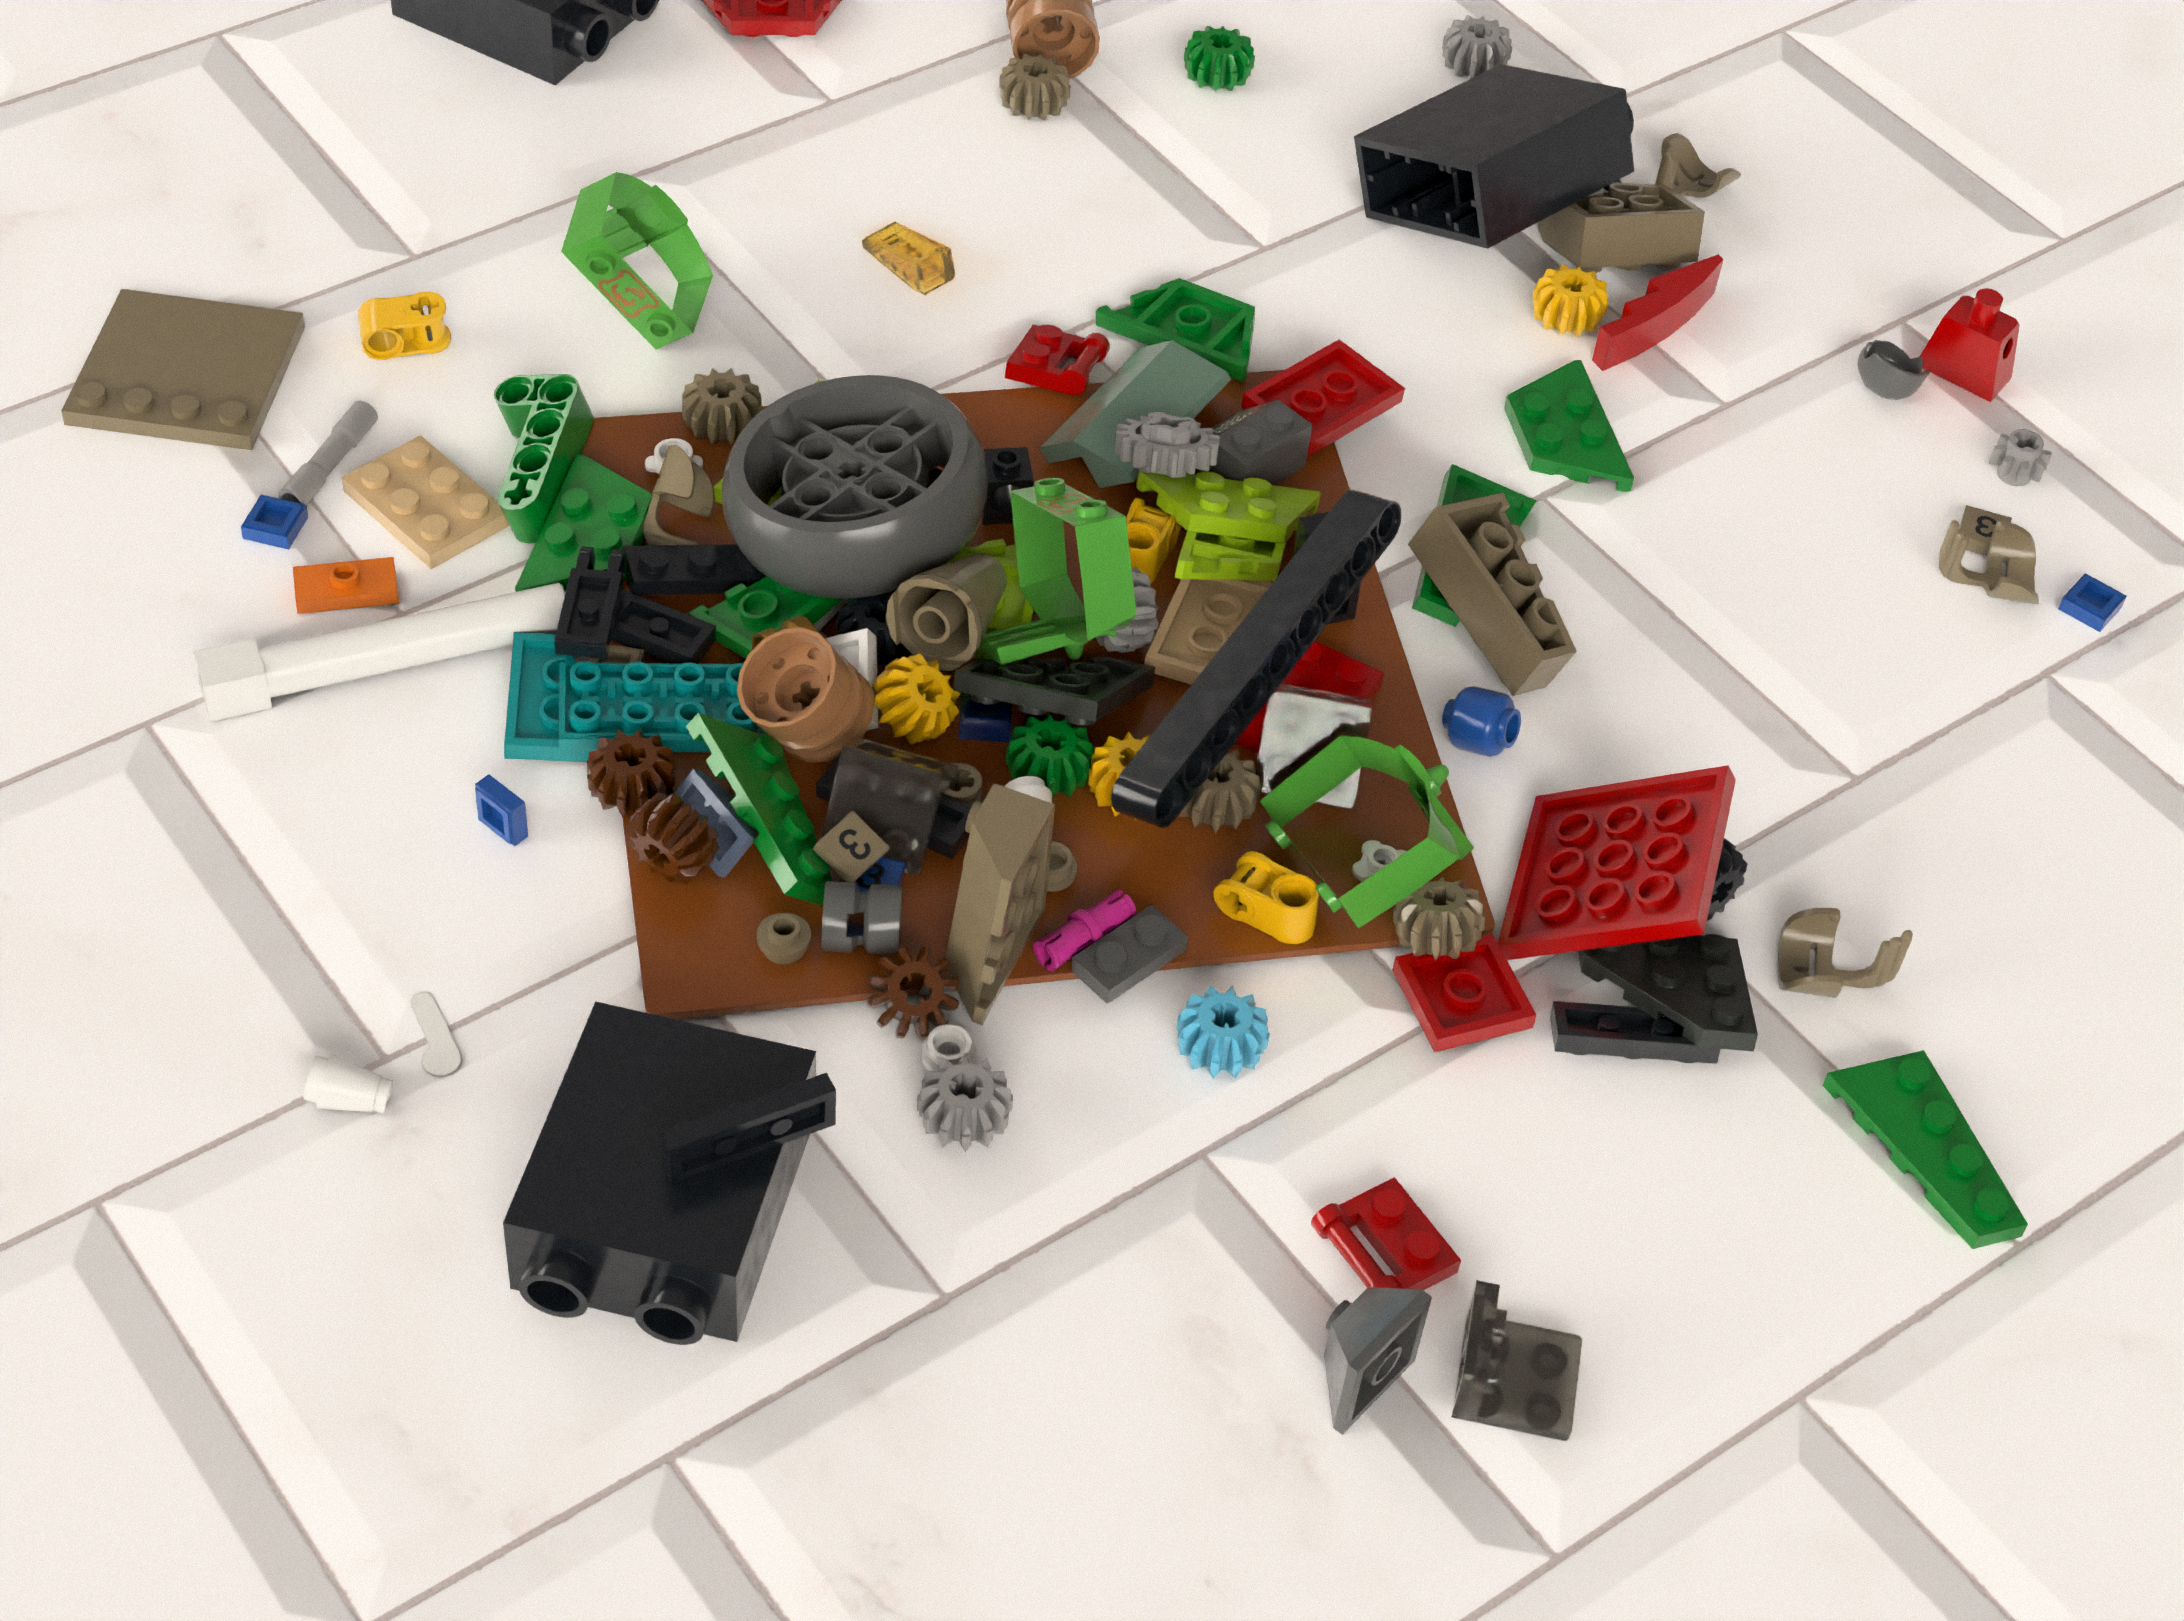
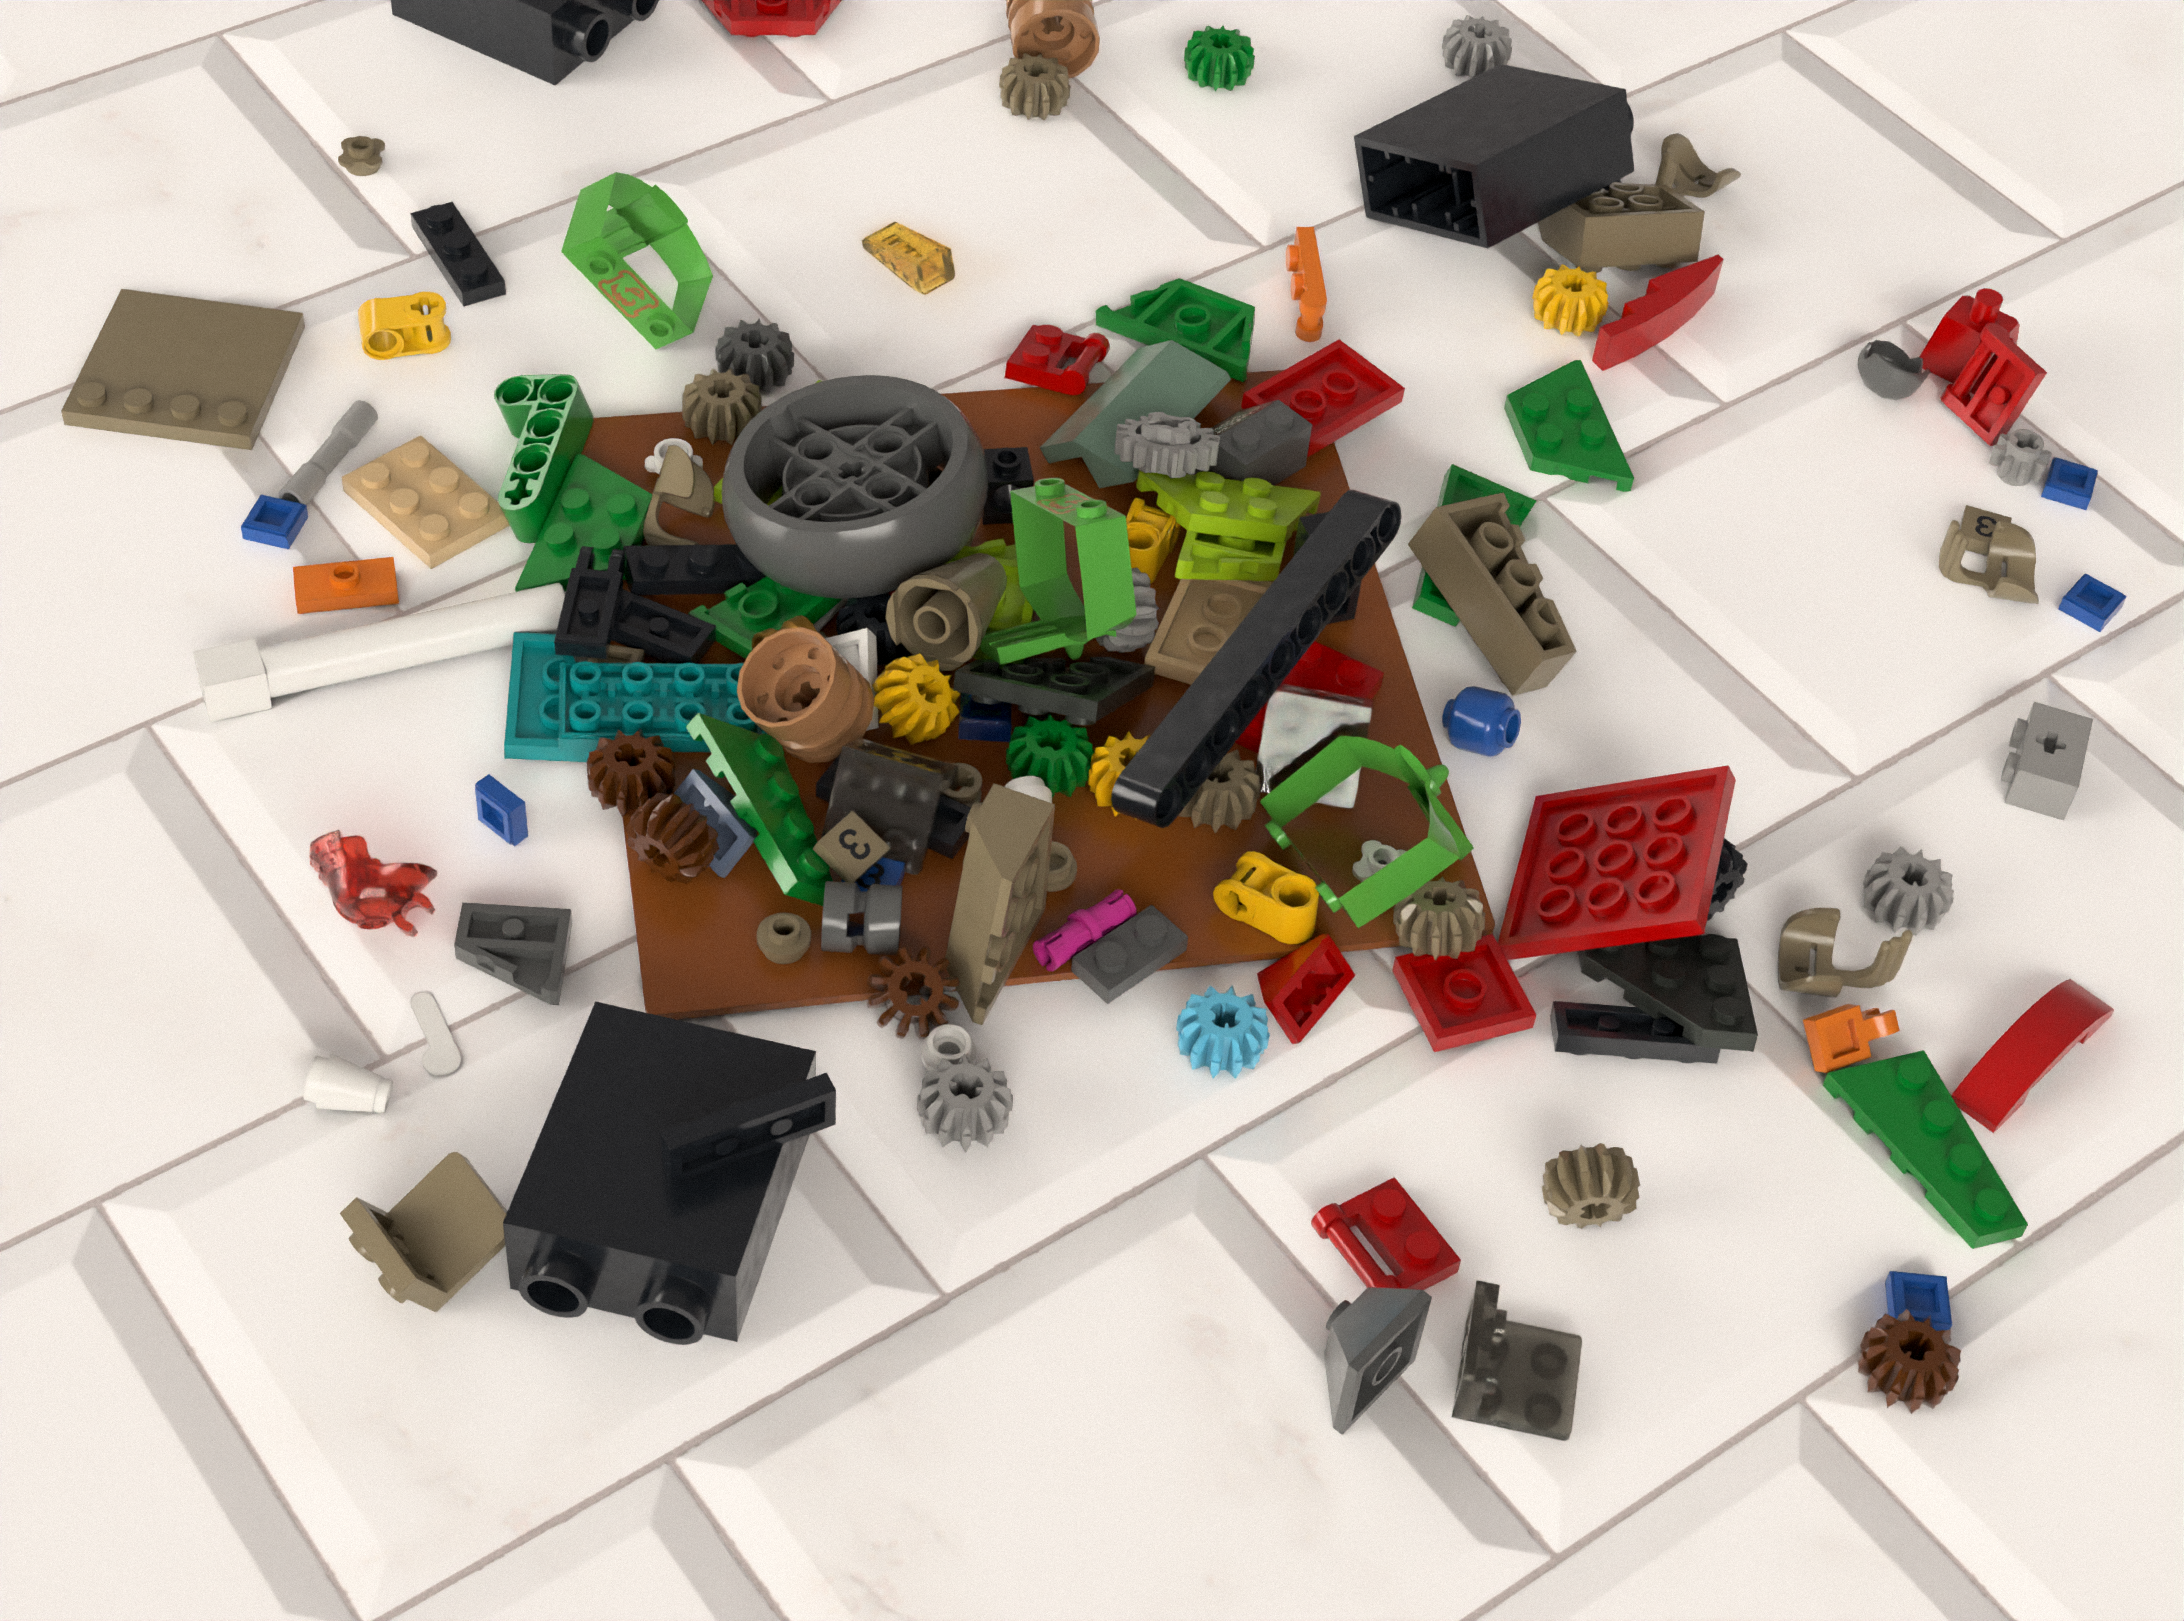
(361, 155): none -> dark tan plate
(365, 888): none -> clear red helmet
(432, 1235): none -> dark tan bracket
(458, 254): none -> black plate
(517, 945): none -> dark grey wing
(756, 351): none -> dark grey gear
(1304, 985): none -> red slope
(1307, 283): none -> orange plate
(1590, 1185): none -> dark tan gear
(1843, 1034): none -> orange plate
(1908, 891): none -> light grey gear
(1909, 1361): none -> reddish brown gear
(1922, 1297): none -> blue tile
(2002, 391): none -> red plate
(2028, 1052): none -> red slope
(2047, 760): none -> light grey brick
(2069, 483): none -> blue tile

